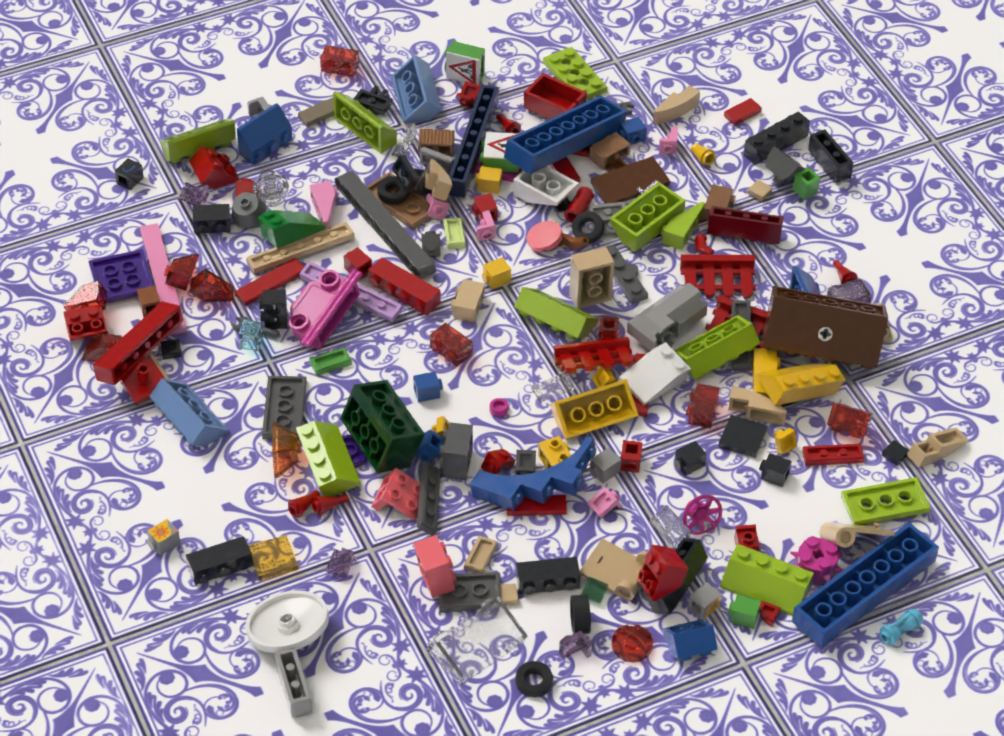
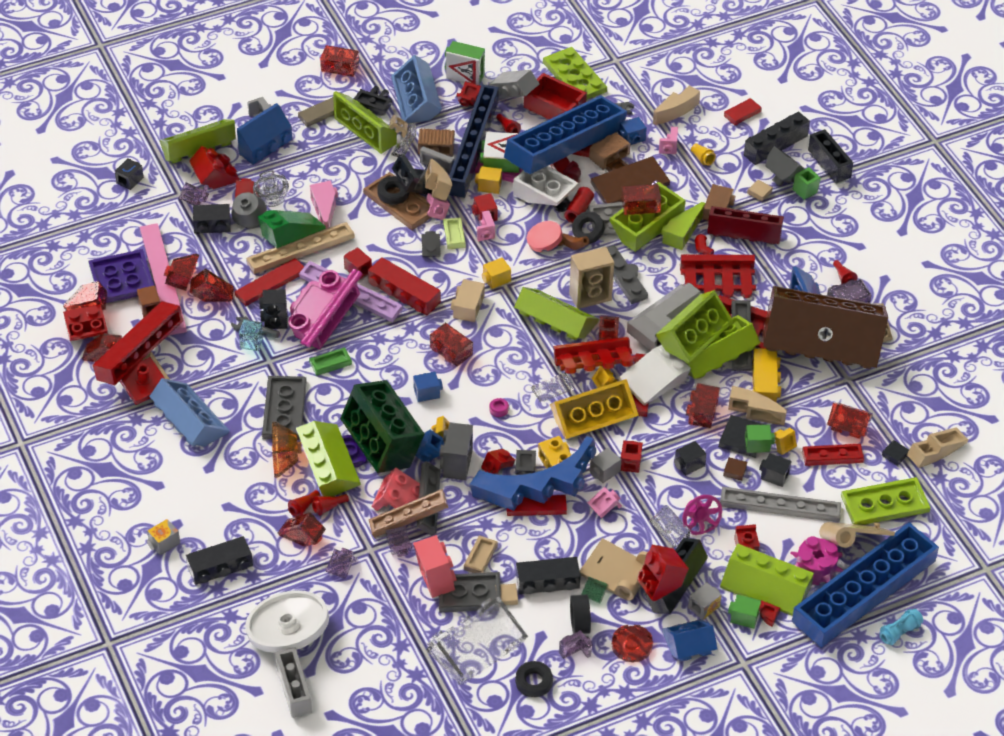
(171, 349): black tile -> none
(273, 557): clear yellow tile -> none
(302, 530): none -> clear red slope
(385, 225): dark grey beam -> none
(397, 125): none -> tan tile
(399, 541): none -> clear purple bracket
(408, 513): none -> medium nougat tile
(515, 83): none -> light grey brick
(573, 171): none -> dark red tile
(641, 199): none -> clear red brick
(695, 327): none -> lime slope
(735, 468): none -> reddish brown tile
(758, 438): none -> bright green brick
(780, 504): none -> light grey tile
(801, 382): yellow slope -> none

